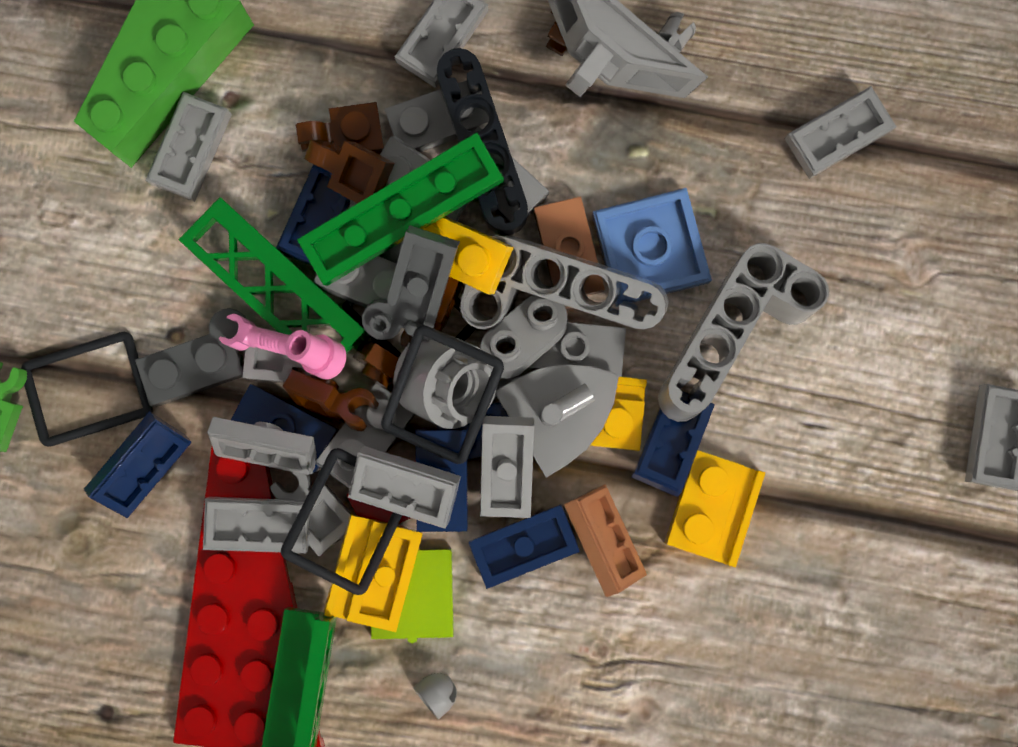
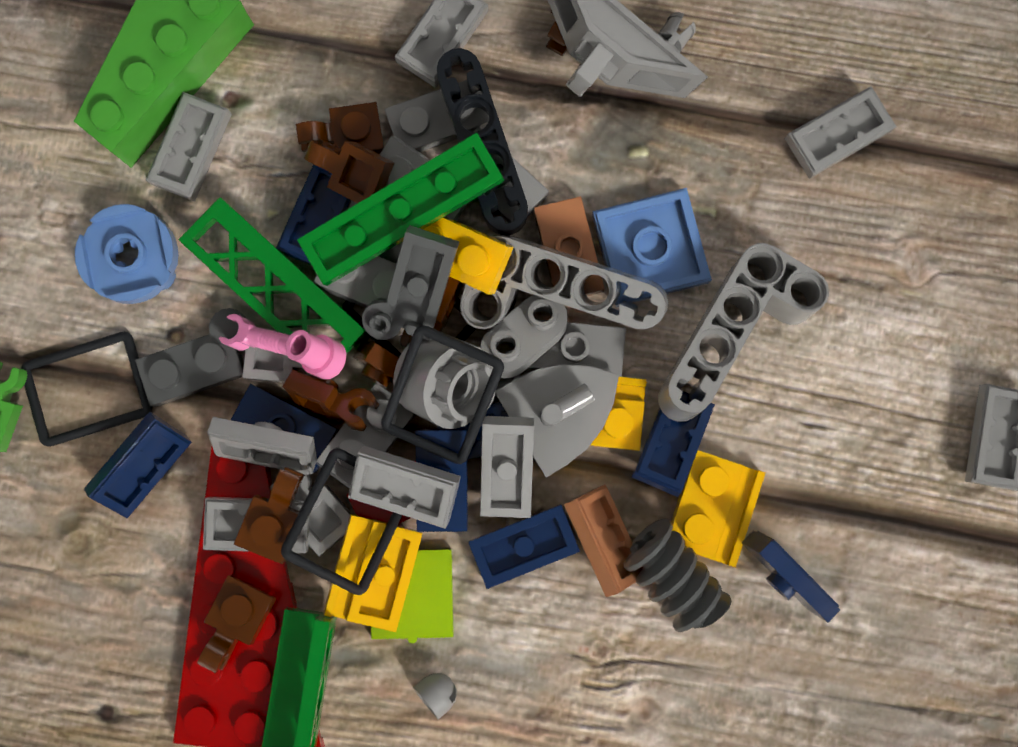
(105, 238): none -> medium blue plate
(236, 615): none -> reddish brown plate
(272, 518): none -> reddish brown plate
(677, 577): none -> dark grey piece
(789, 577): none -> dark blue plate

